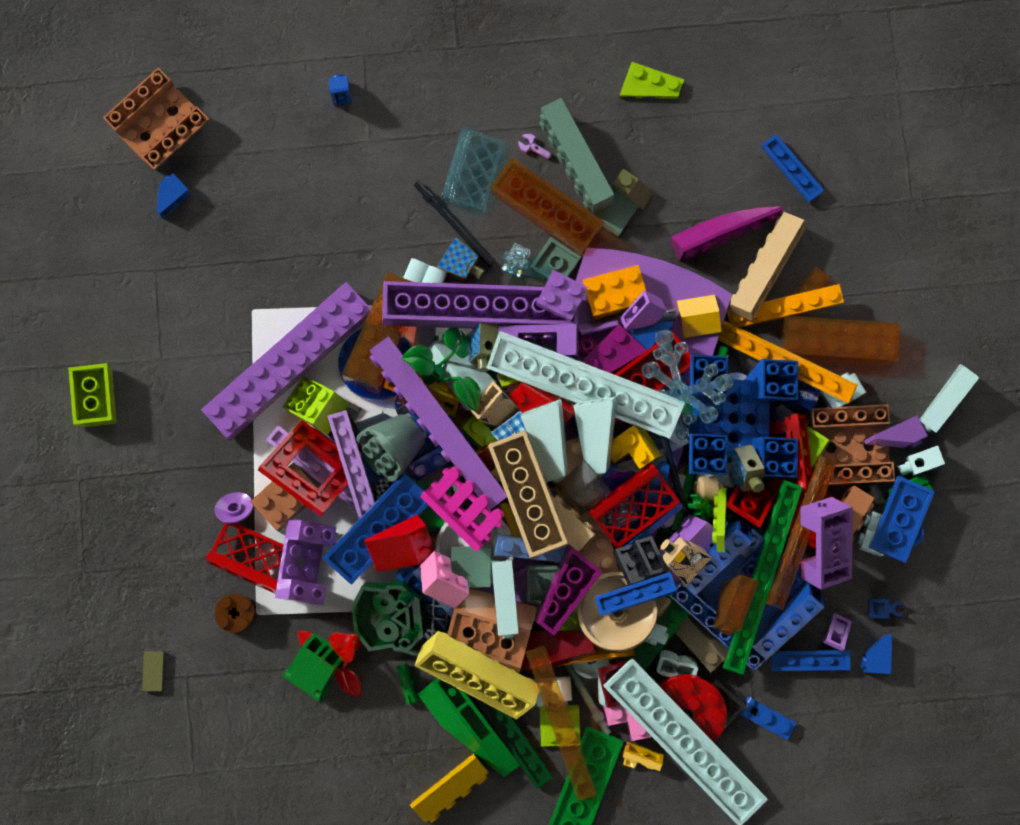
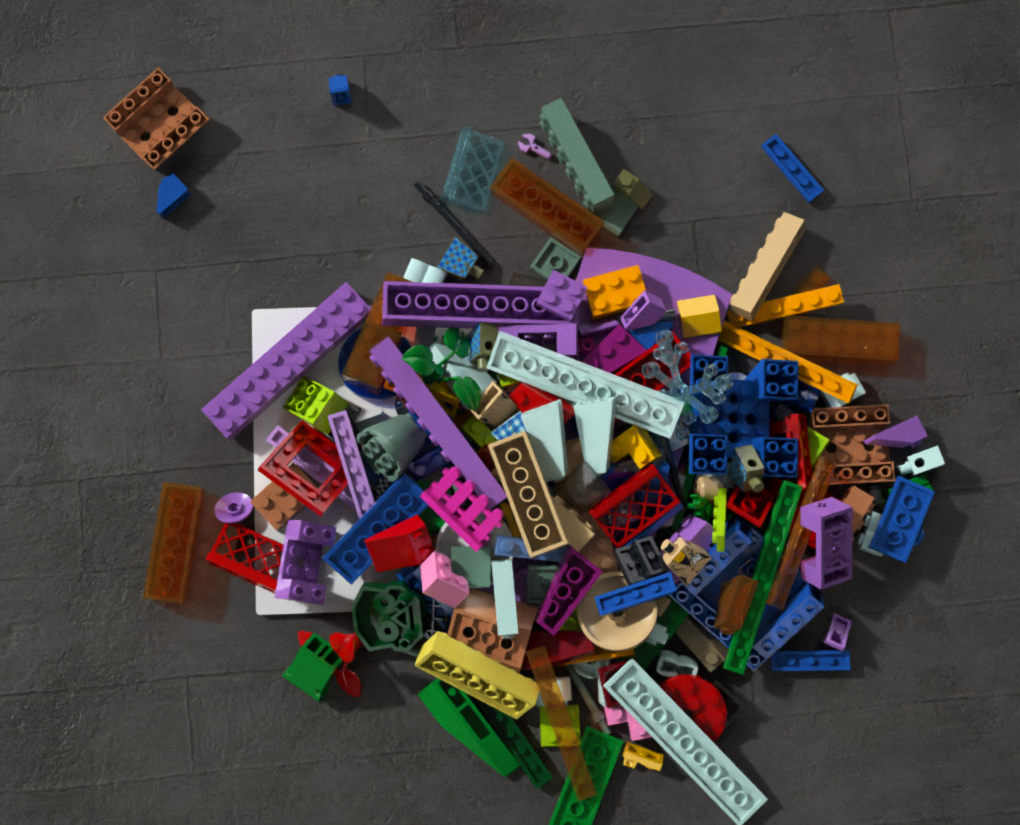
(92, 395): lime brick -> none
(153, 671): olive tile -> none
(174, 543): none -> clear orange brick
(224, 616): reddish brown brick -> none
(407, 683): green pin -> none
(449, 788): yellow slope -> none
(516, 260): clear light blue brick -> none
(648, 82): lime wing -> none
(719, 230): magenta wedge -> none
(768, 719): blue plate -> none
(878, 656): blue slope -> none
(880, 609): dark blue plate -> none
(948, 398): light aqua slope -> none

